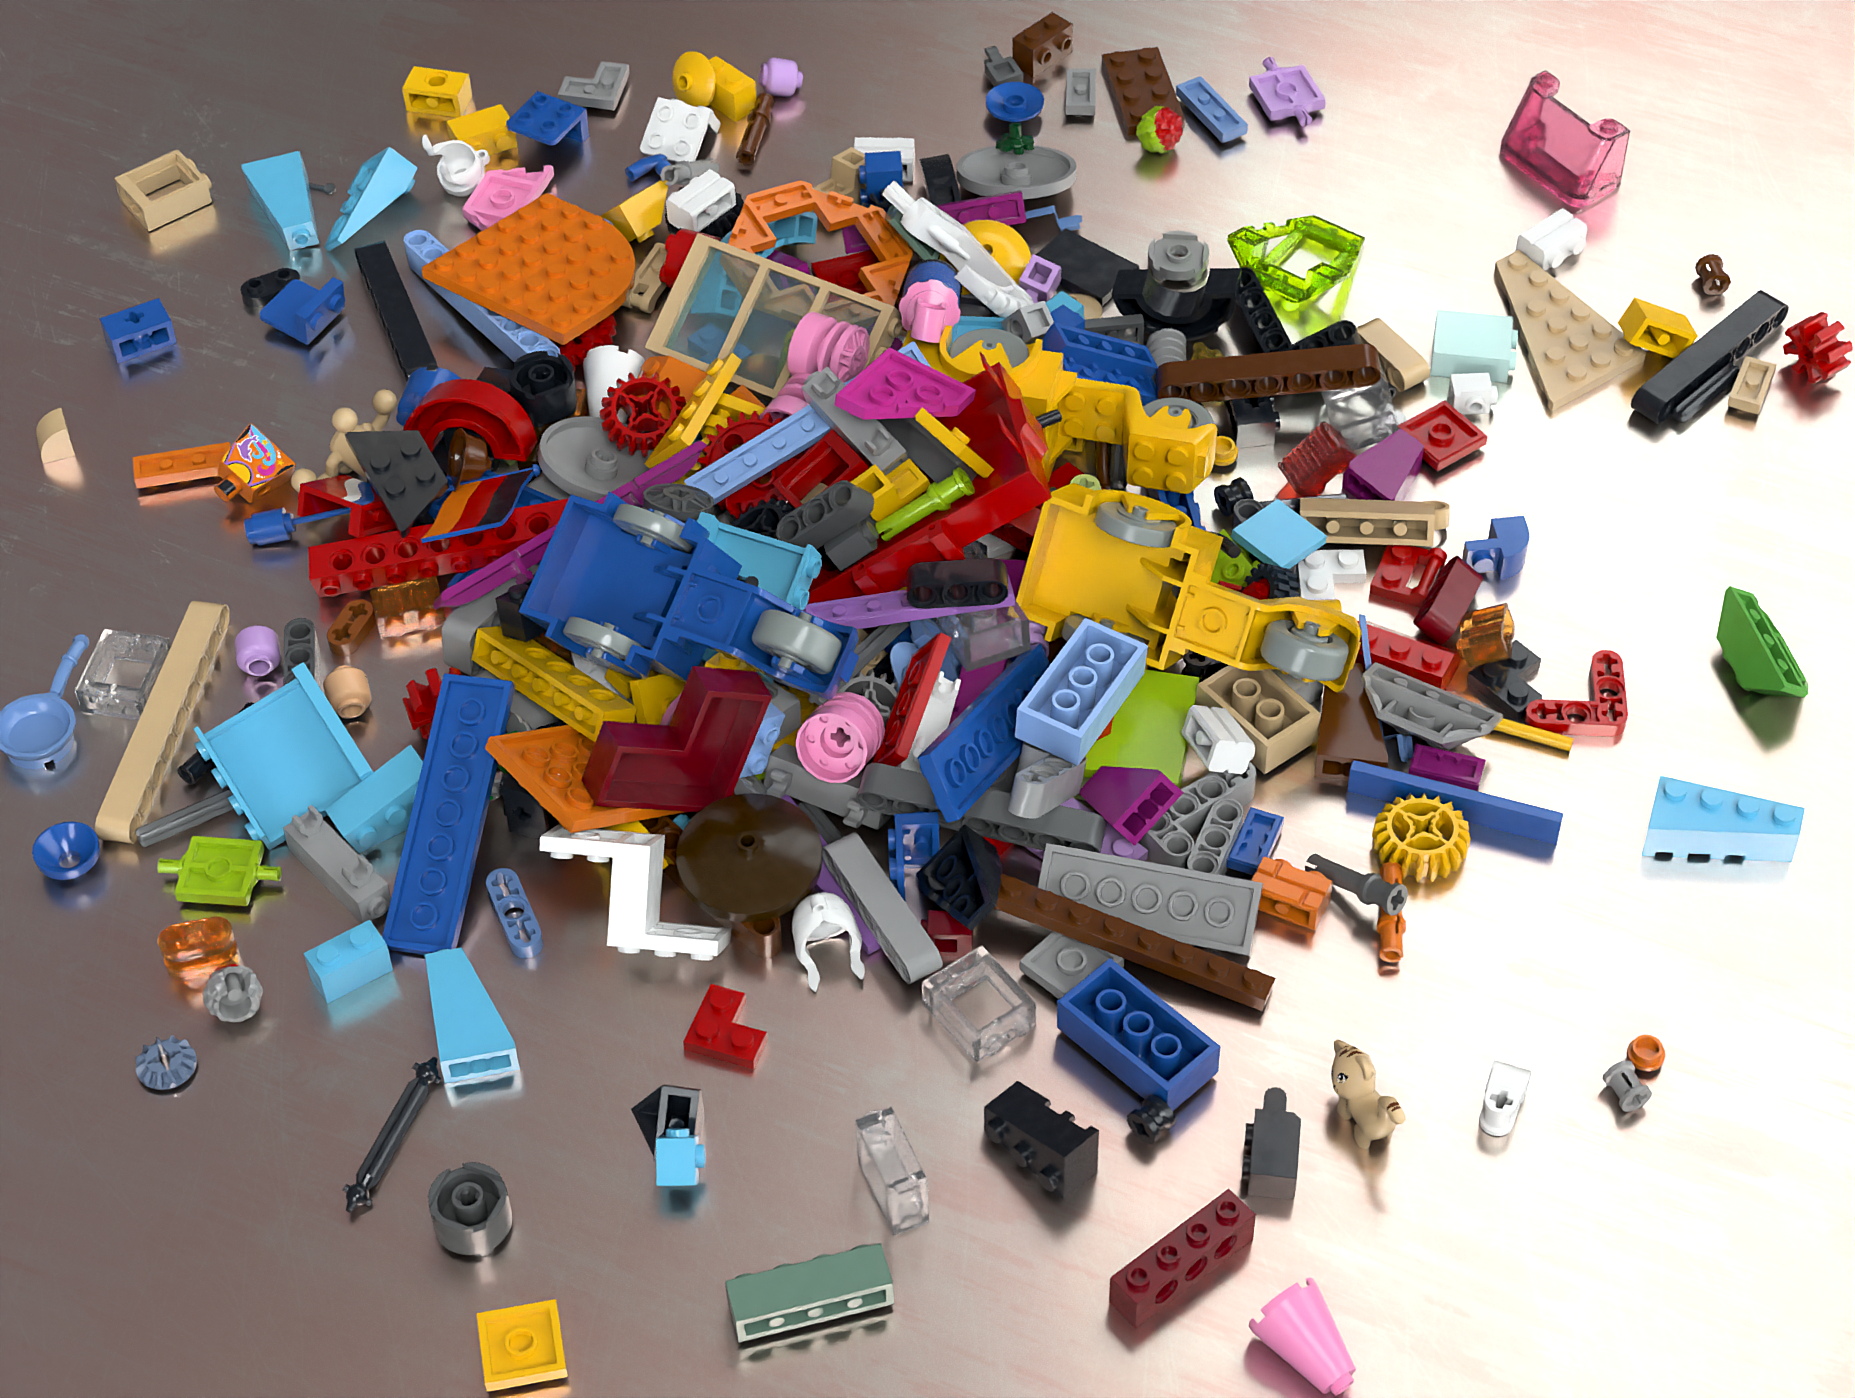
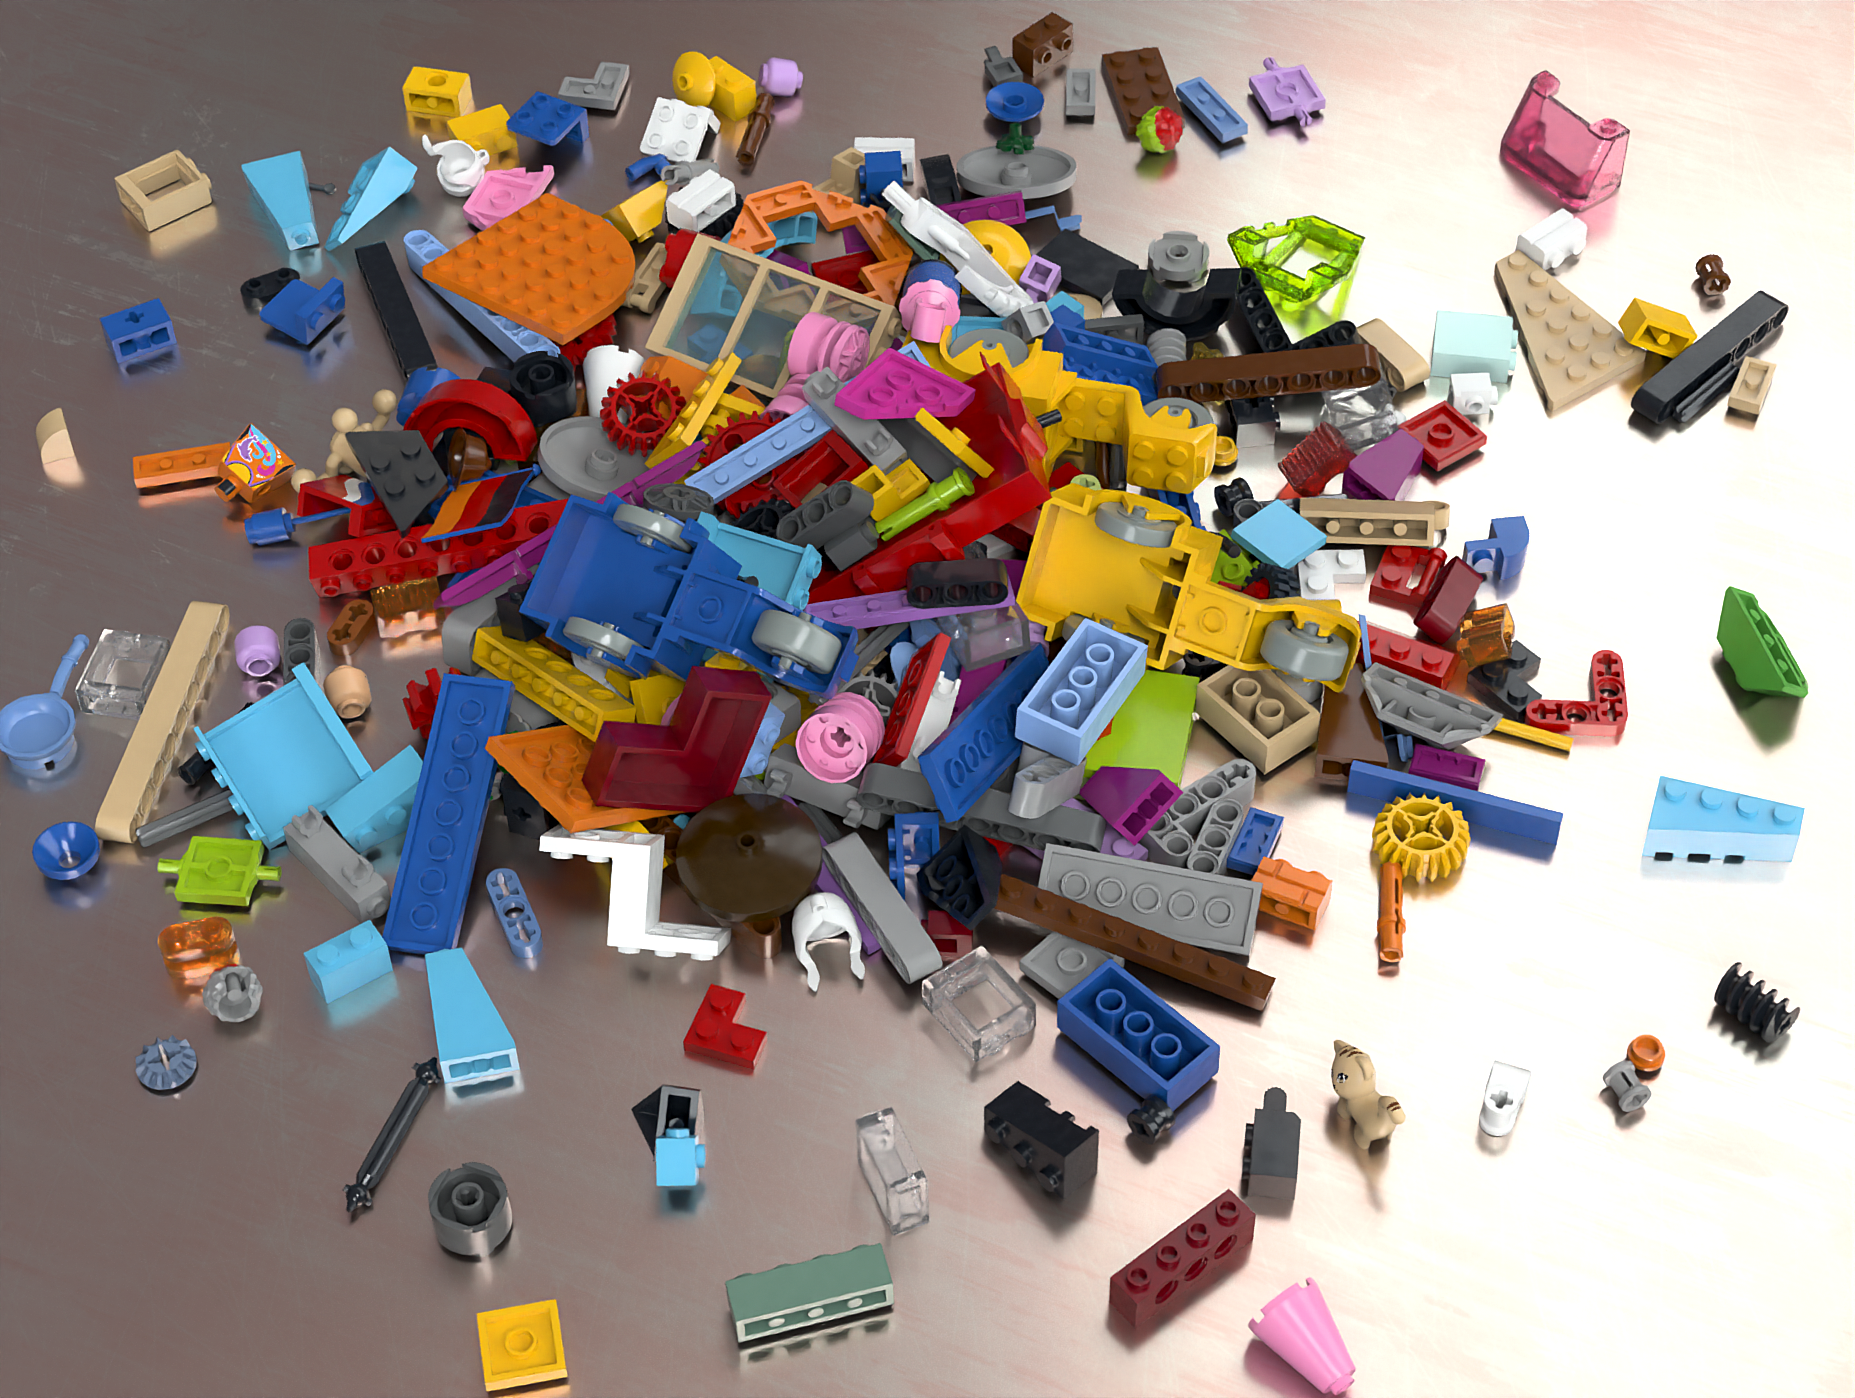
(1218, 739): white brick -> none
(1368, 887): dark grey pin -> none
(1754, 1005): none -> black piece
(1817, 347): red gear -> none

